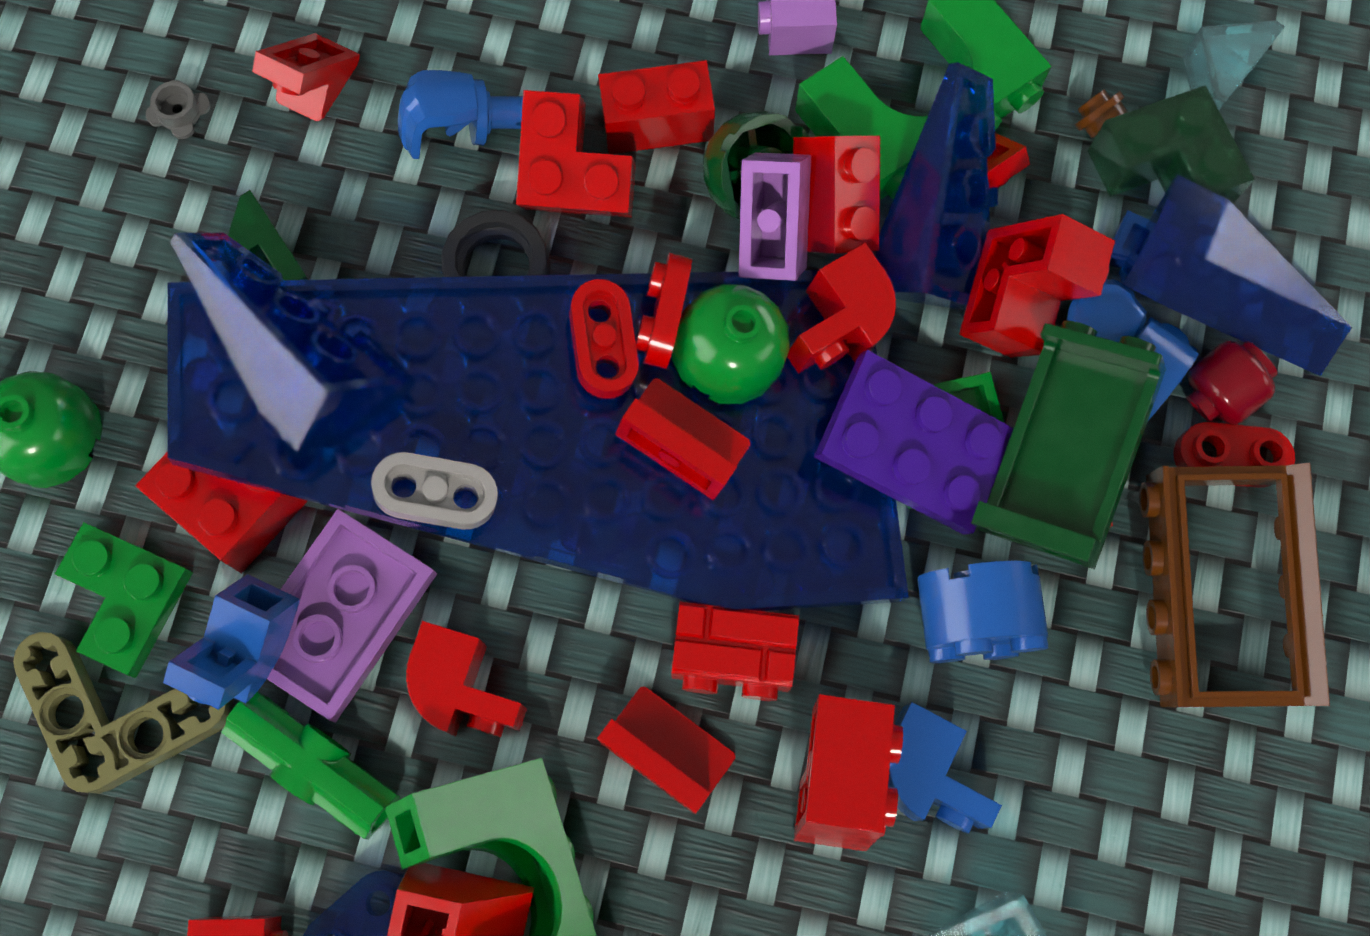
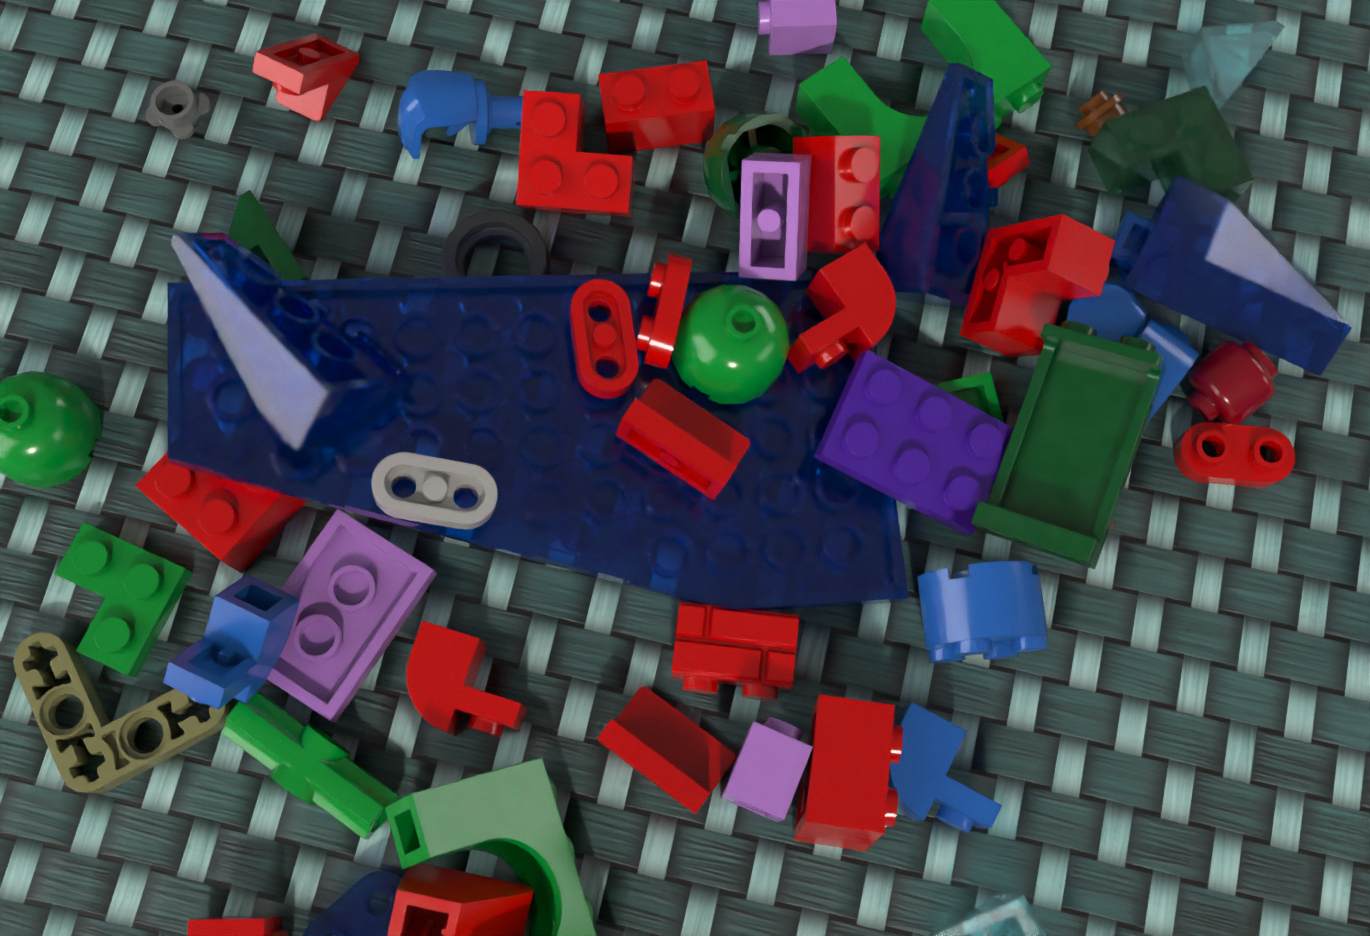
(768, 769): none -> medium lavender brick
(1171, 610): reddish brown window -> none

